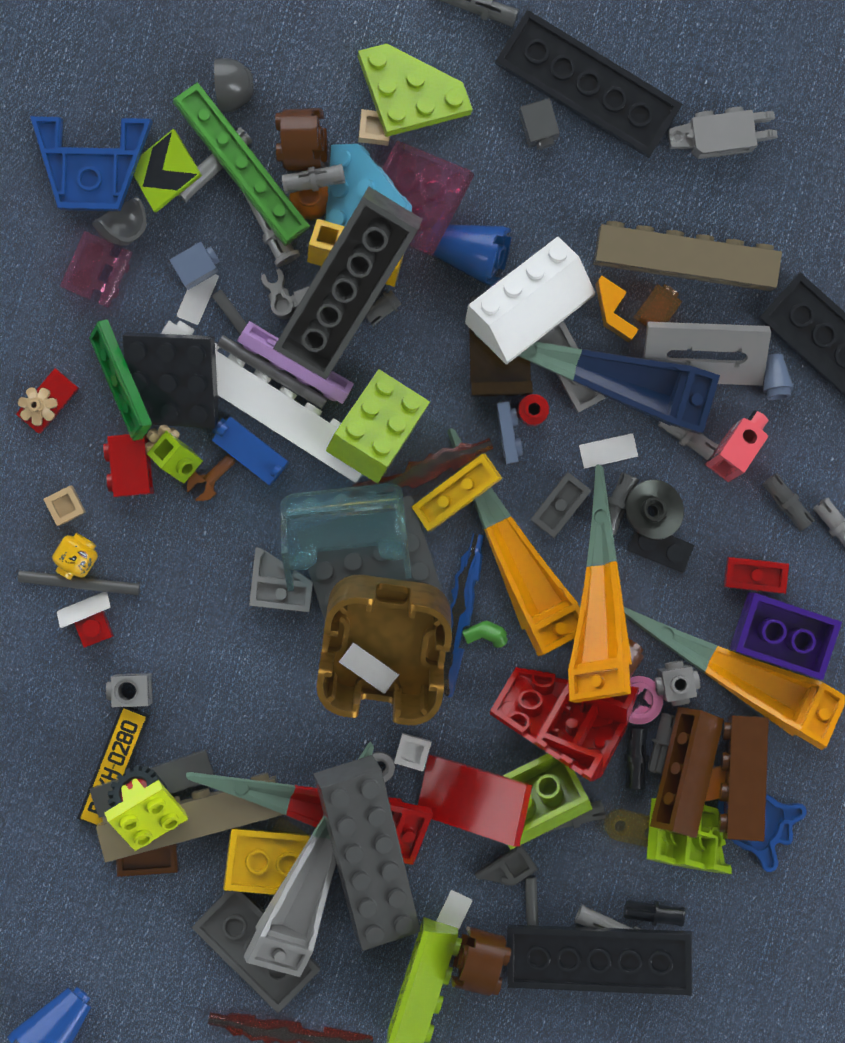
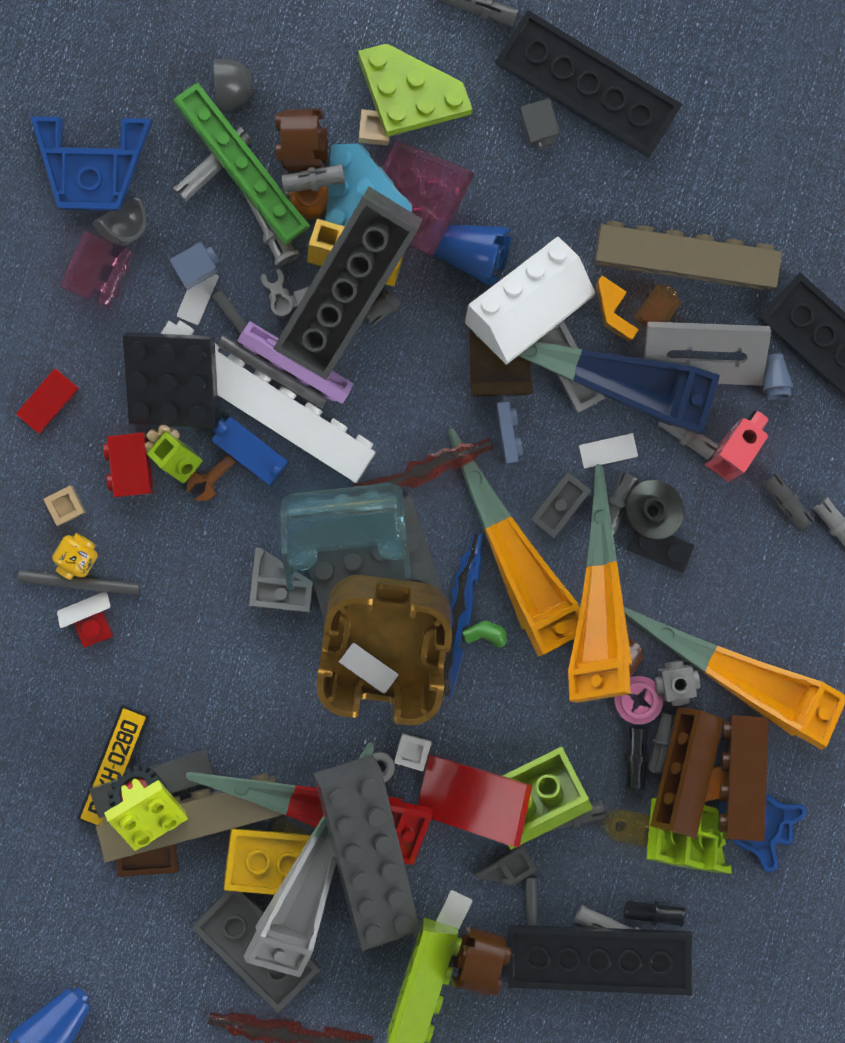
(43, 406): tan plant -> none
(120, 380): green tile -> none
(143, 687): light grey brick -> none
(165, 170): lime piece -> none
(377, 426): lime brick -> none
(456, 492): yellow plate -> none
(529, 419): red brick -> none
(574, 733): red wedge -> none
(721, 133): light grey hinge -> none
(756, 575): red plate -> none
(785, 635): dark purple brick -> none

